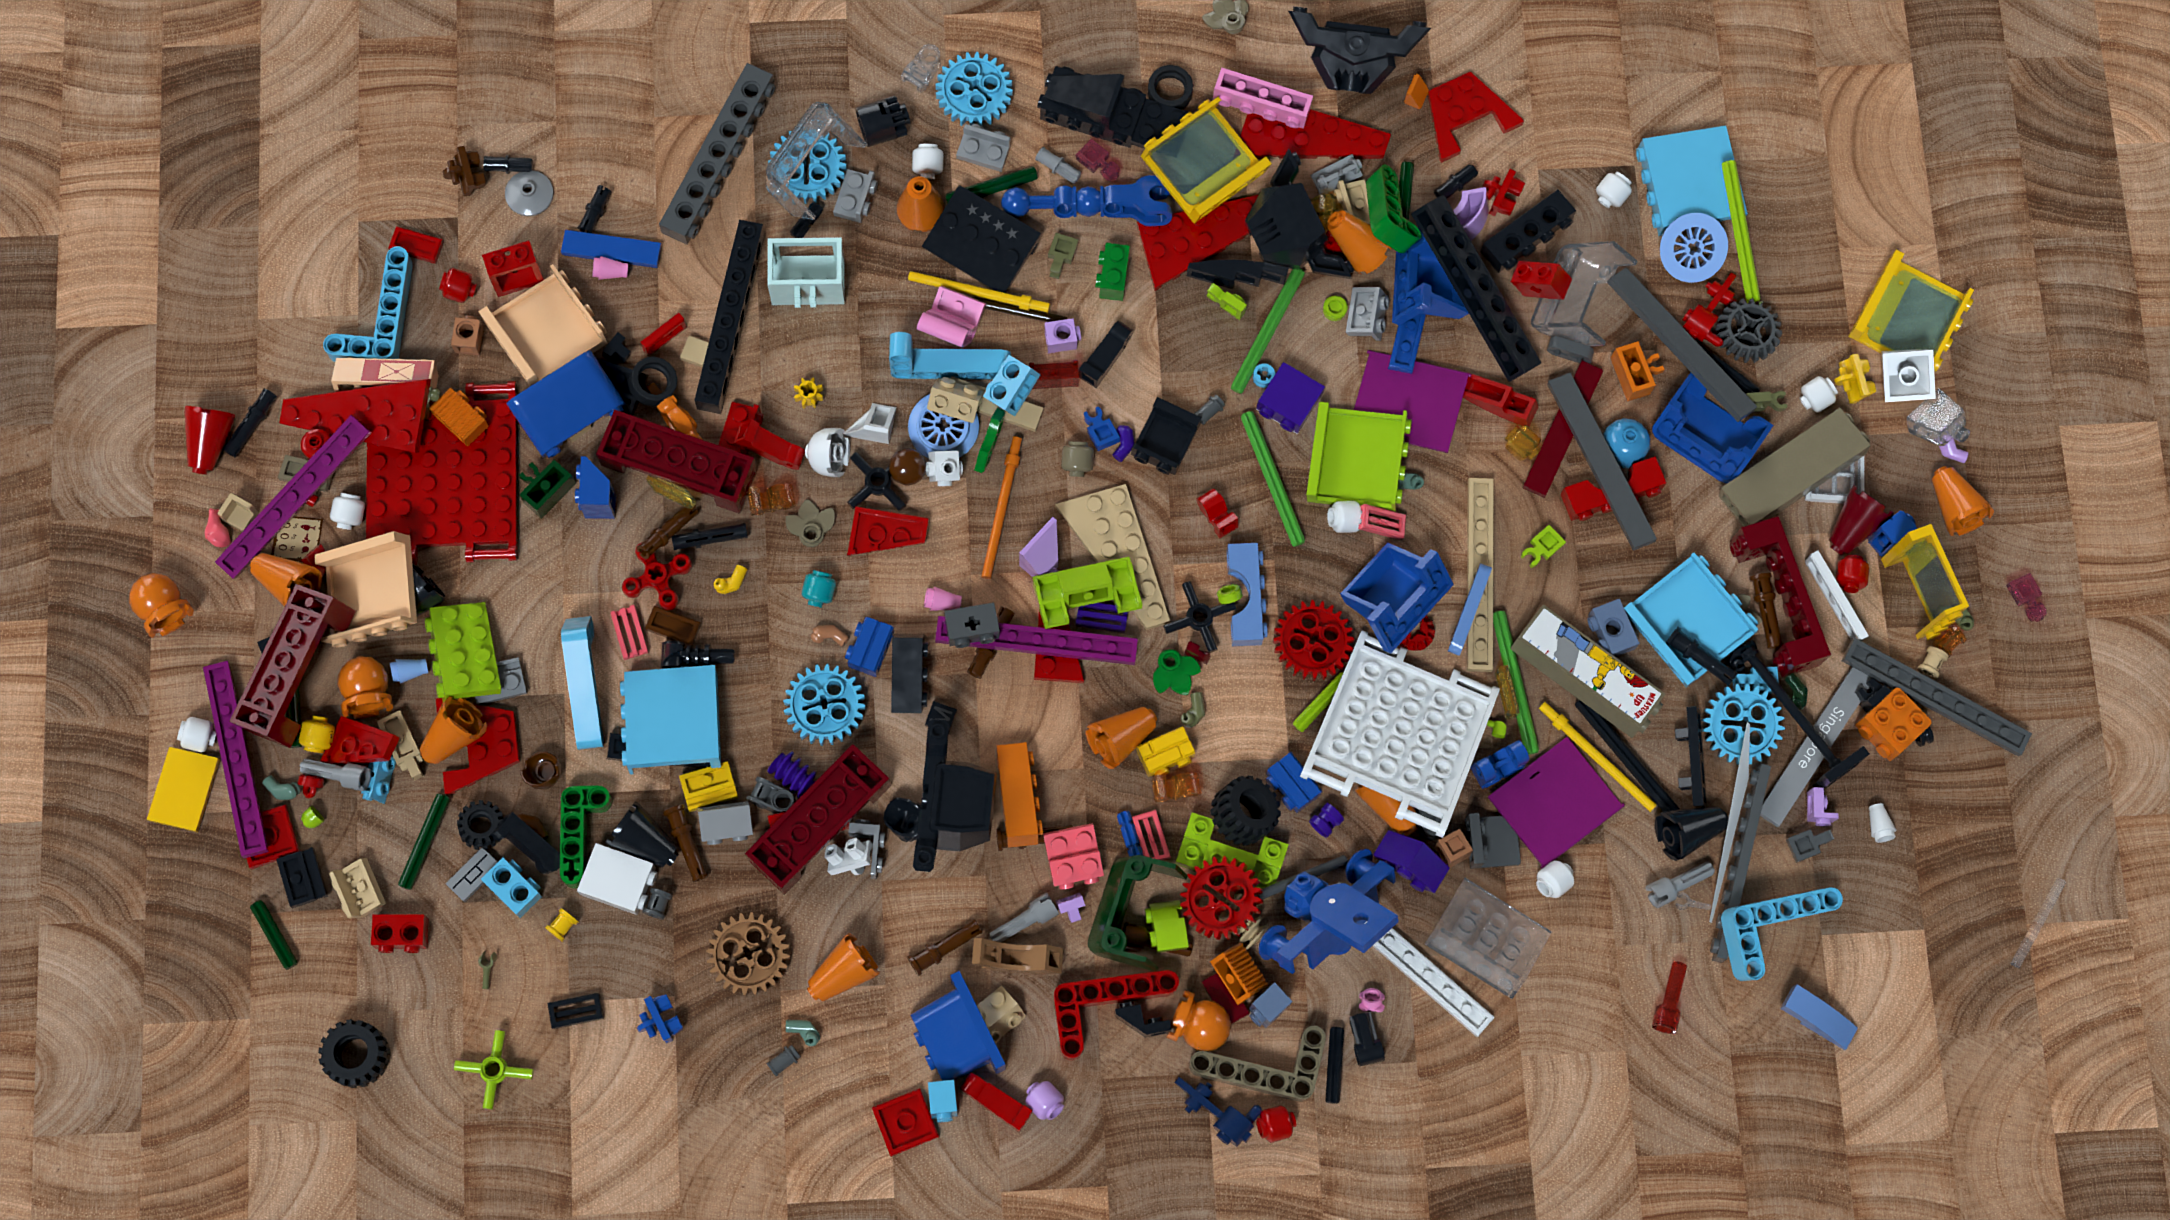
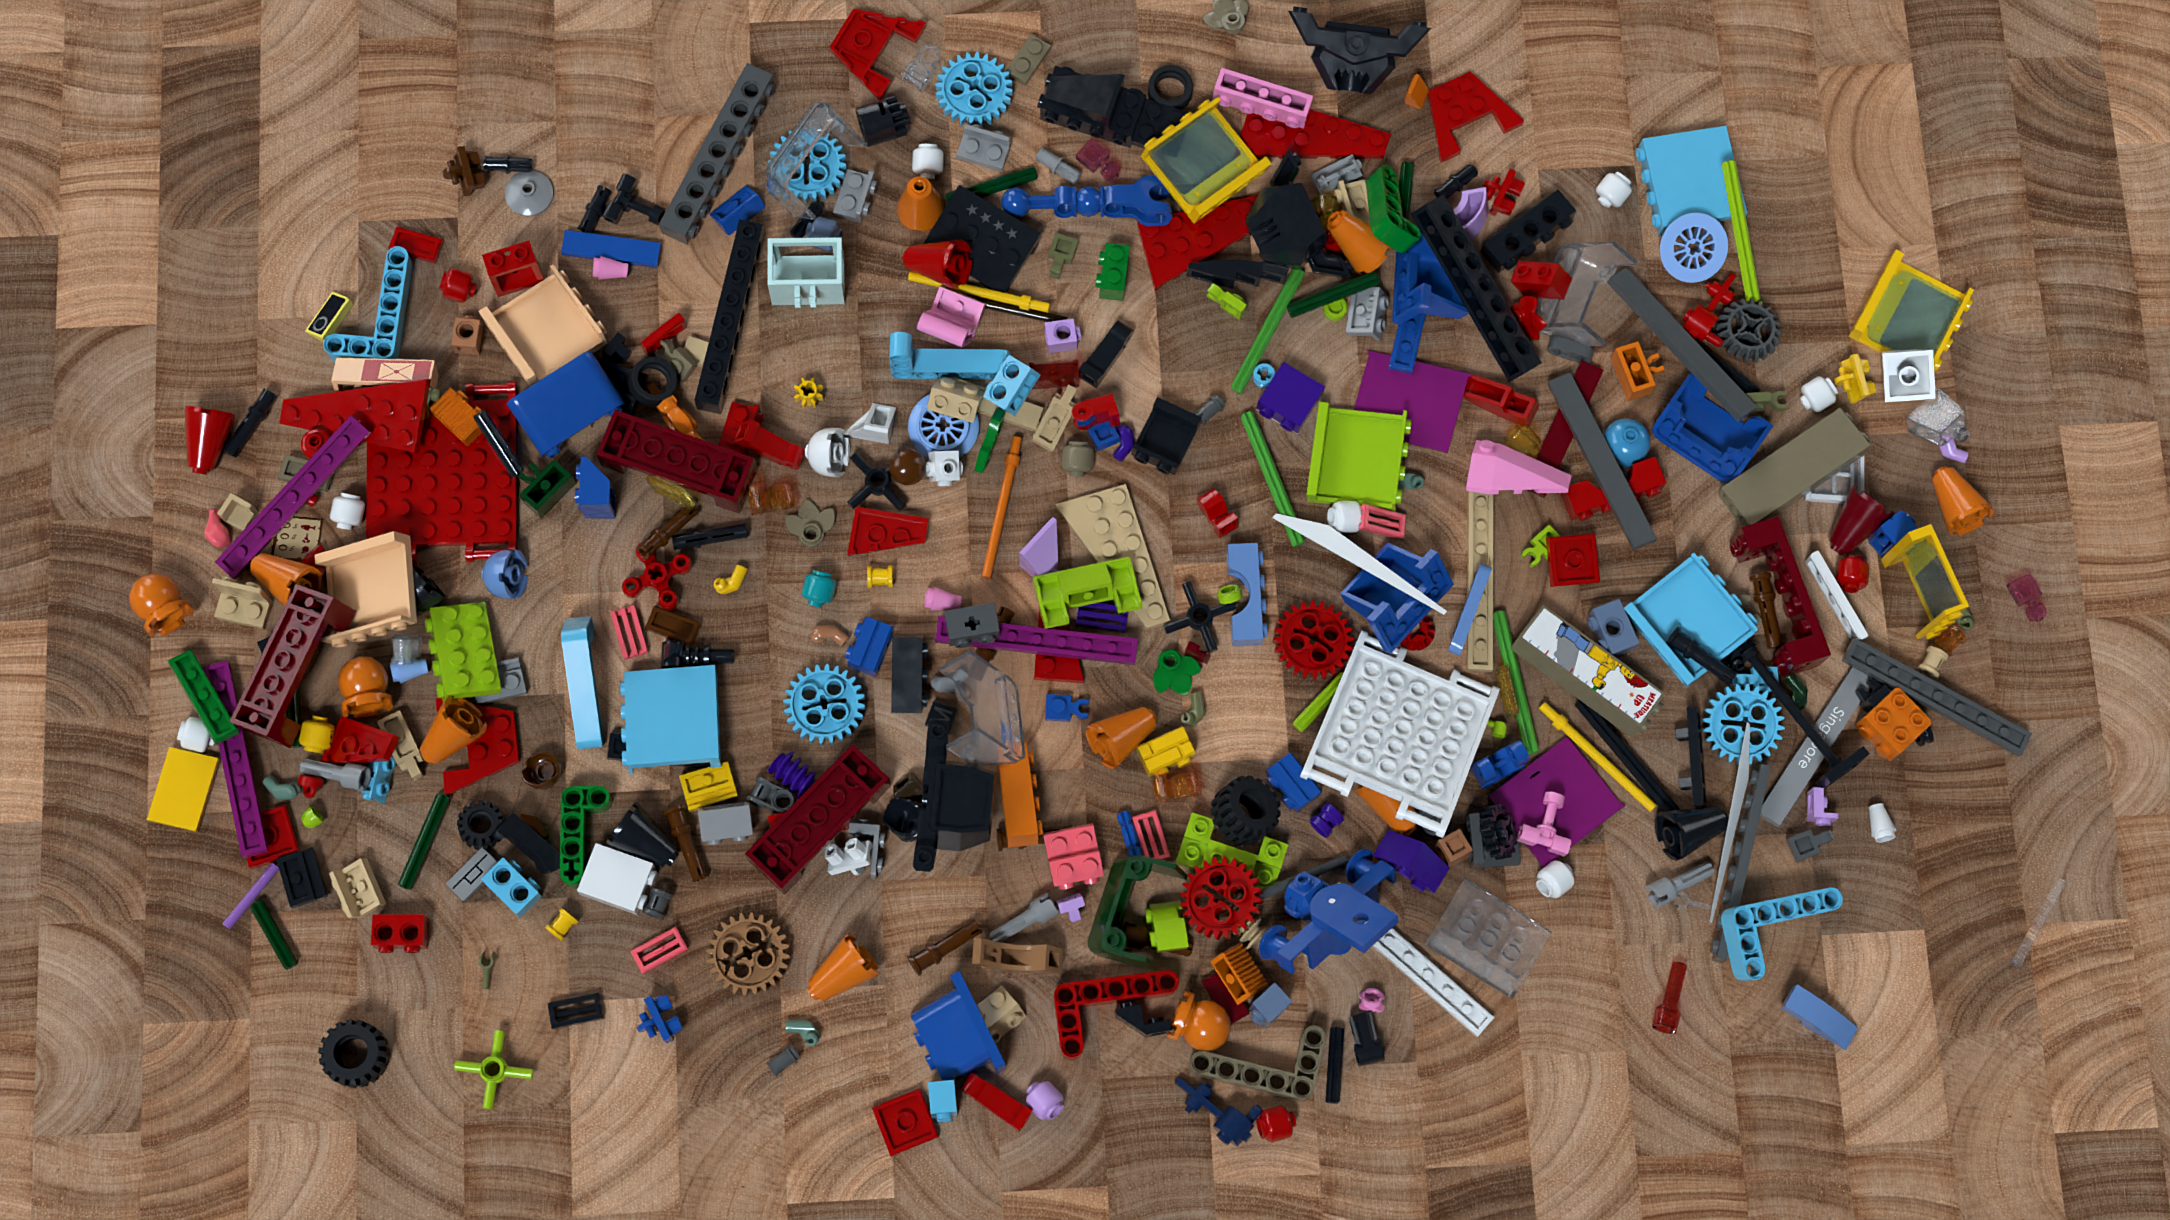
(203, 697): none -> green tile
(242, 603): none -> tan bracket
(251, 895): none -> medium lavender bar
(329, 316): none -> slope
(406, 648): none -> clear piece
(498, 443): none -> black axle
(505, 573): none -> medium blue cylinder
(626, 201): none -> black bar
(644, 969): none -> coral tile
(678, 358): none -> dark tan plate
(741, 206): none -> blue slope
(824, 228): none -> sand blue head
(863, 41): none -> red wing
(880, 576): none -> yellow bush
(908, 786): none -> dark brown slope
(940, 261): none -> red cone
(943, 684): none -> light grey arm
(993, 711): none -> clear windscreen
(1028, 59): none -> dark tan plate
(1054, 419): none -> tan hinge
(1060, 708): none -> blue plate
(1095, 412): none -> red leg
(1333, 294): none -> dark green axle
(1340, 545): none -> white sticker
(1498, 832): none -> black gear
(1502, 468): none -> bright pink wedge
(1527, 317): none -> red plate
(1545, 833): none -> bright pink bar
(1572, 560): none -> red tile

